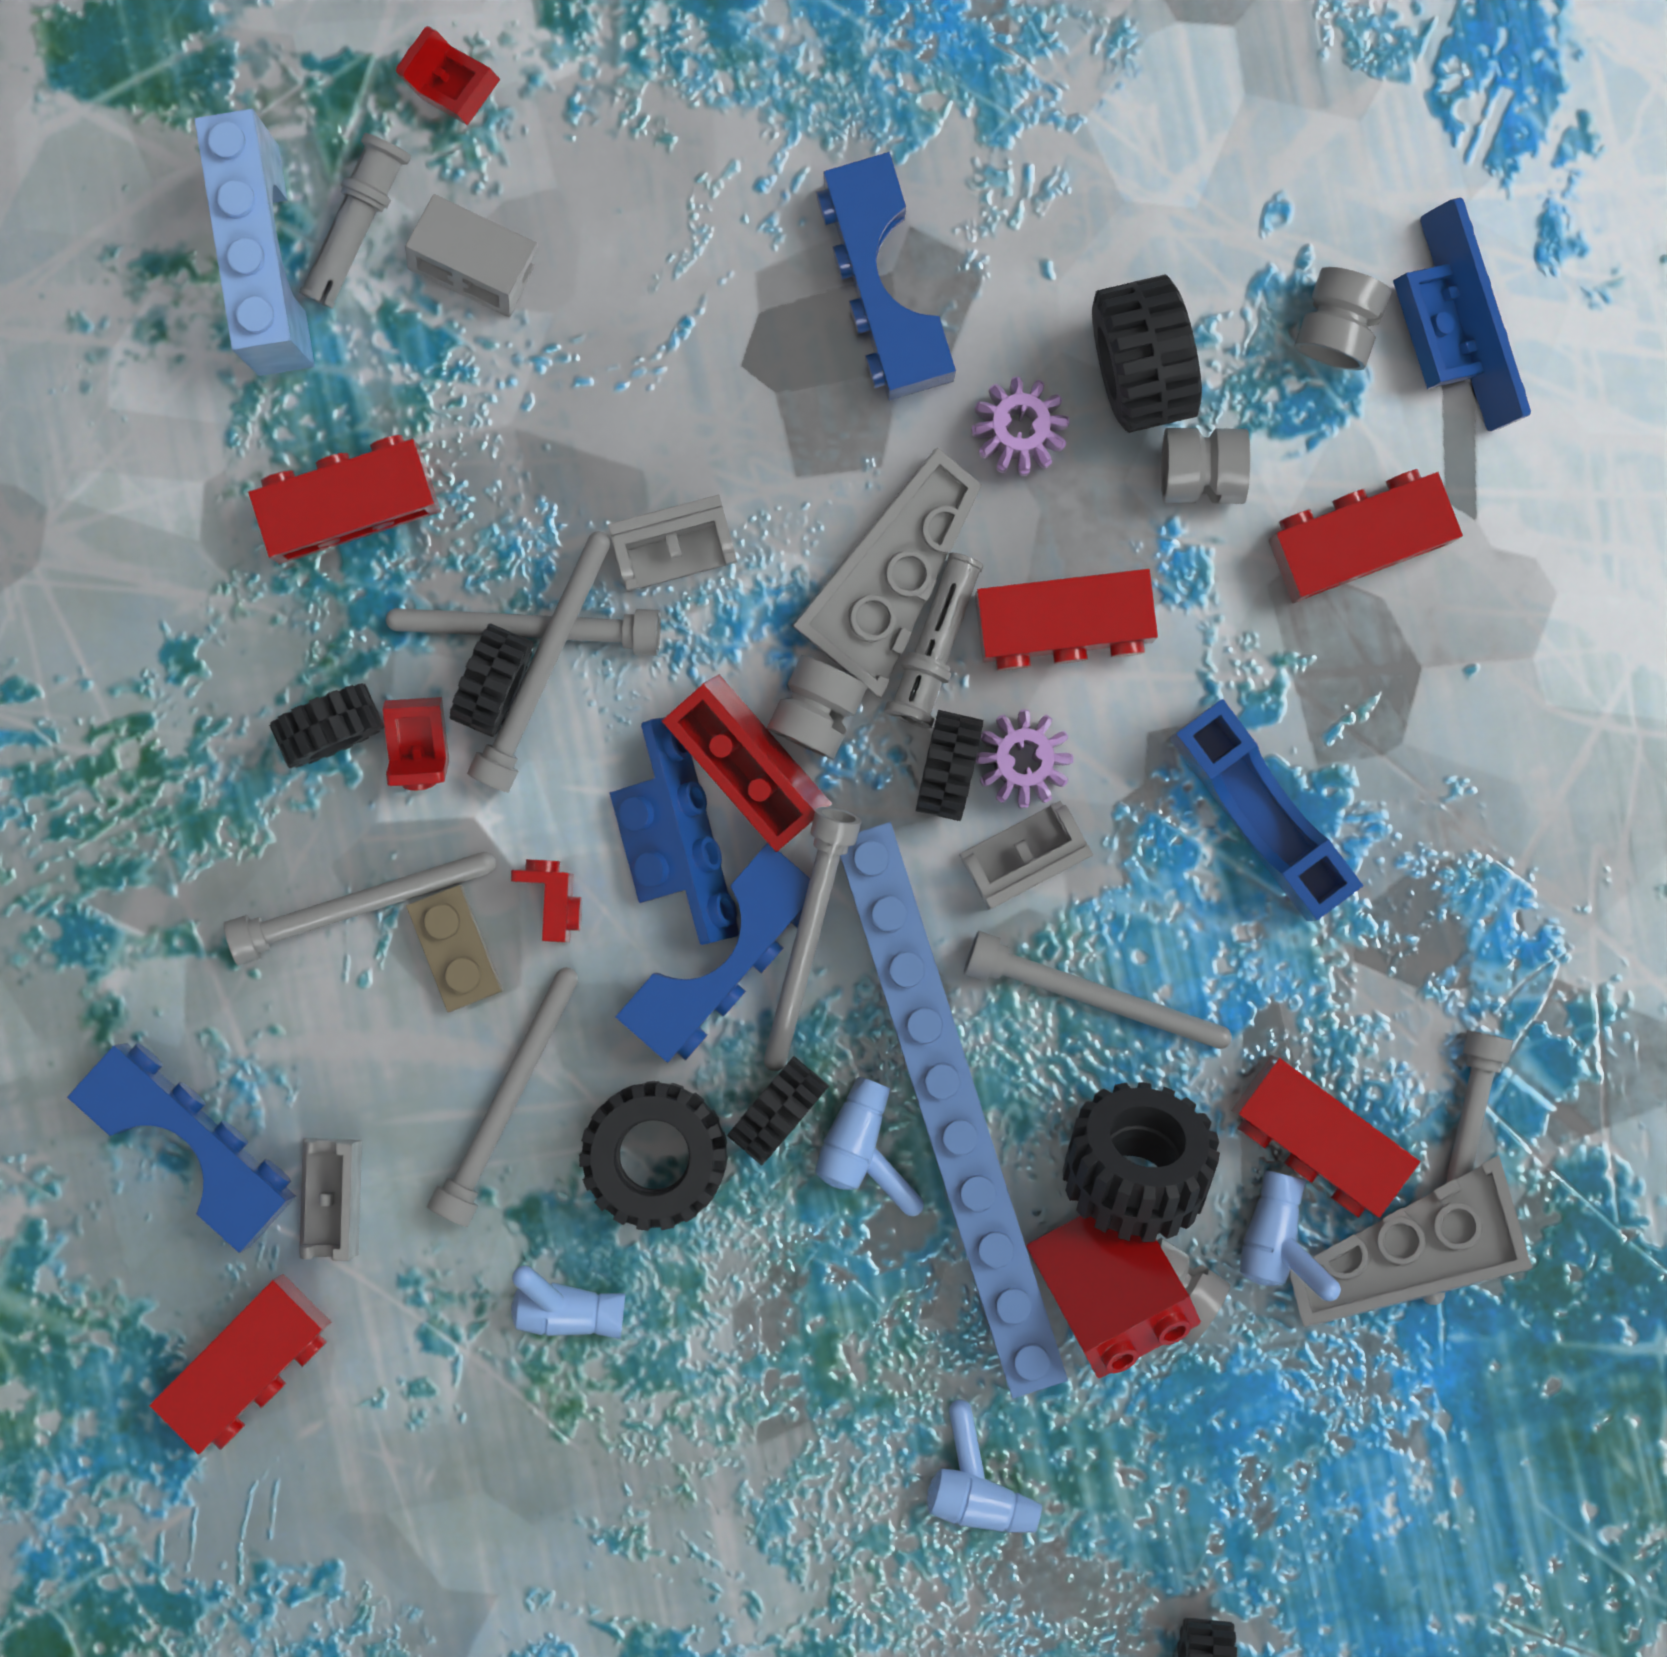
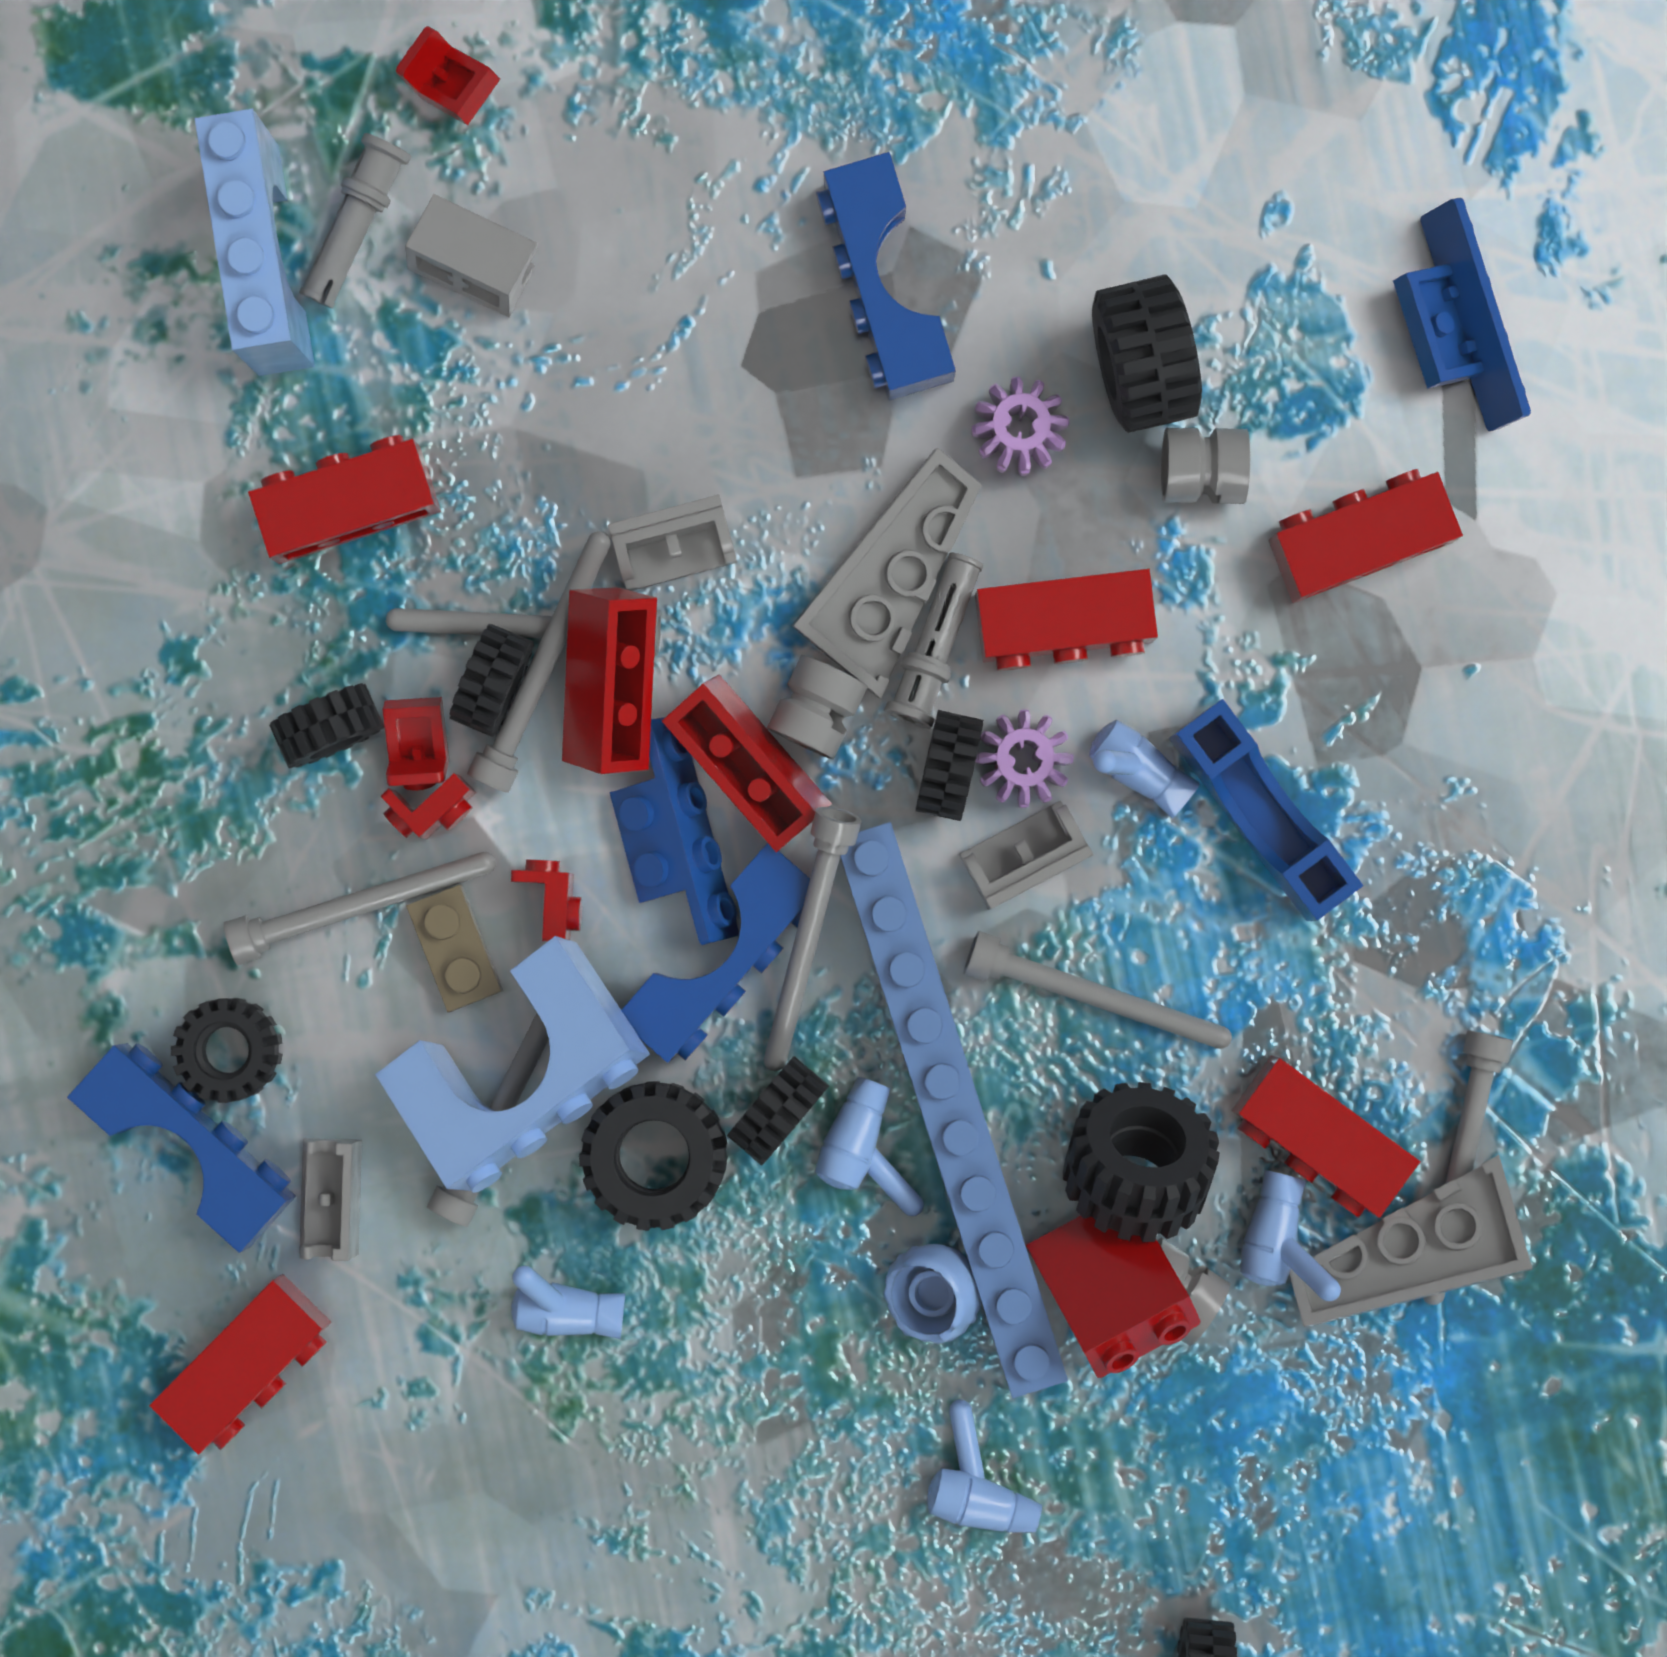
(192, 1057): none -> black tyre
(443, 808): none -> red bracket
(588, 1052): none -> light blue arch
(609, 680): none -> red brick
(932, 1293): none -> light blue hair
(1141, 767): none -> light blue piece
(1345, 309): light grey wheel -> none

